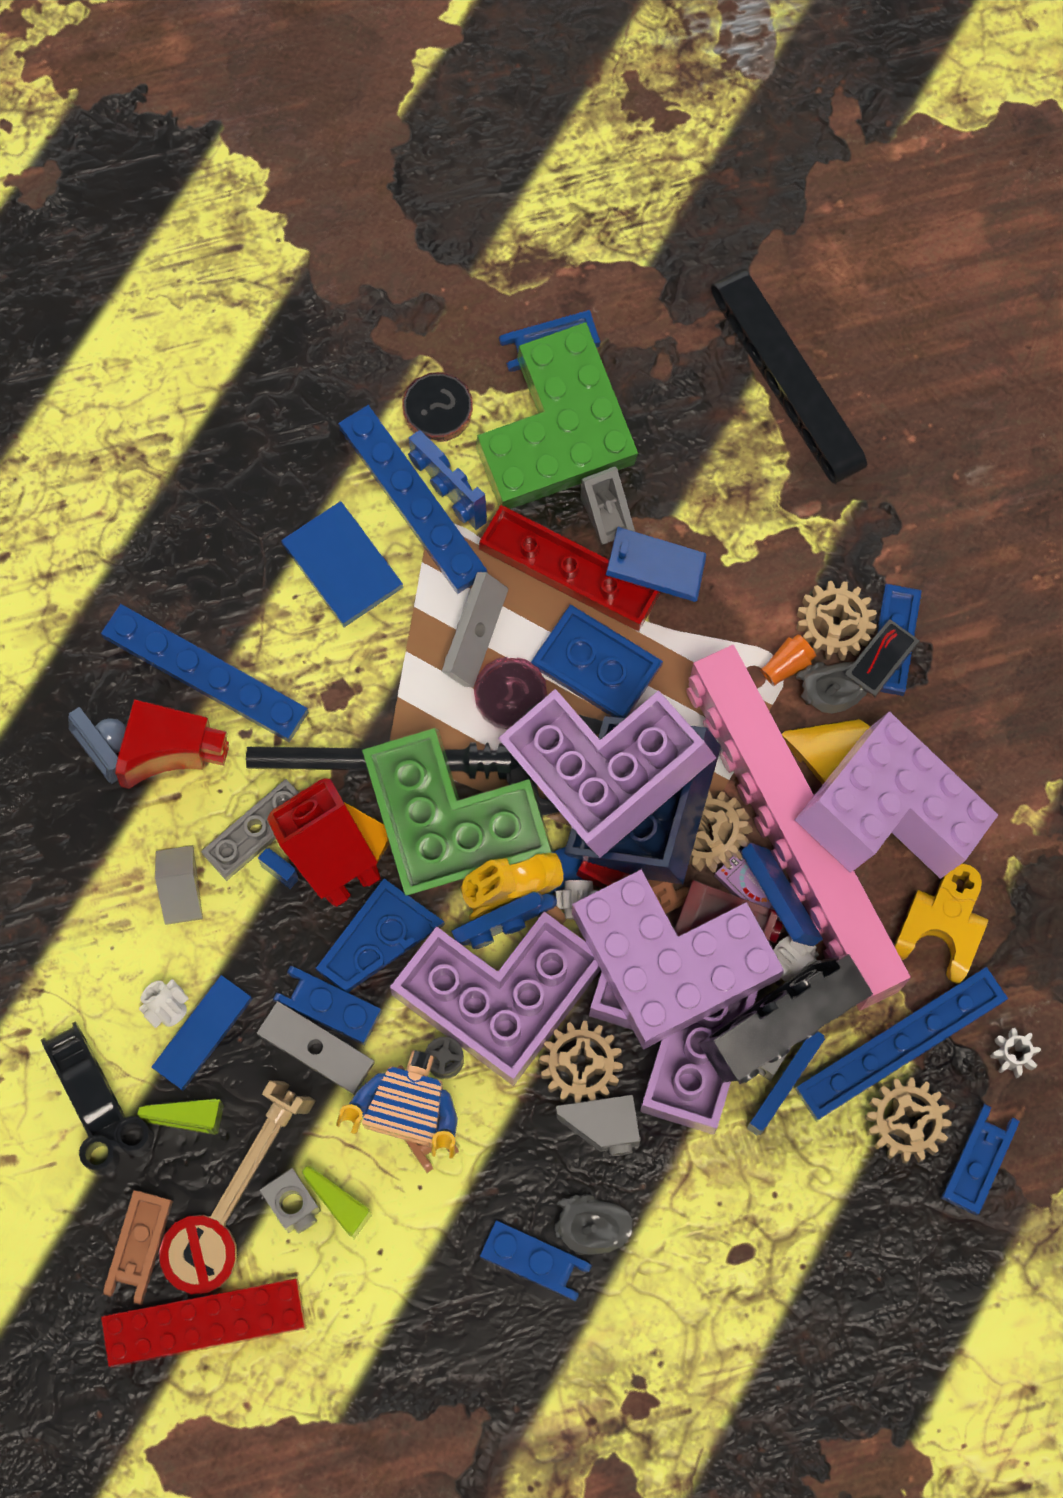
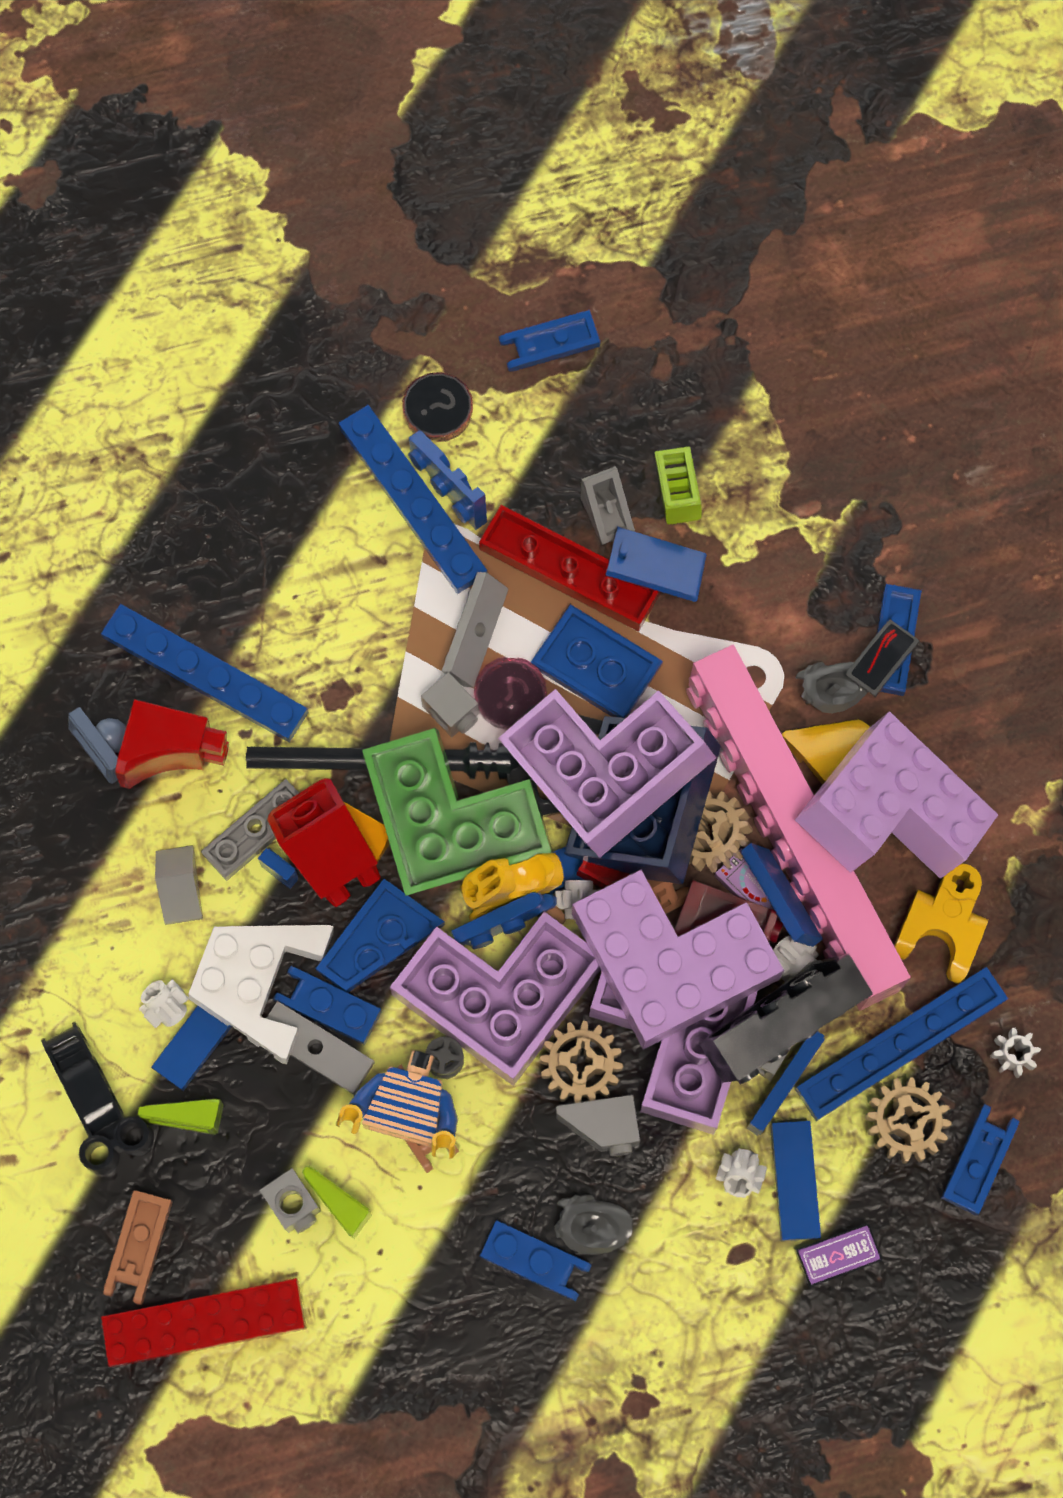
(200, 1249): tan piece -> none
(240, 973): none -> white wing
(342, 564): blue tile -> none
(450, 705): none -> light grey brick
(575, 428): bright green brick -> none
(682, 506): none -> lime slope
(741, 1173): none -> white gear
(789, 376): black beam -> none
(789, 659): orange cone -> none
(795, 1181): none -> blue tile
(821, 617): tan gear -> none
(838, 1255): none -> medium lavender tile

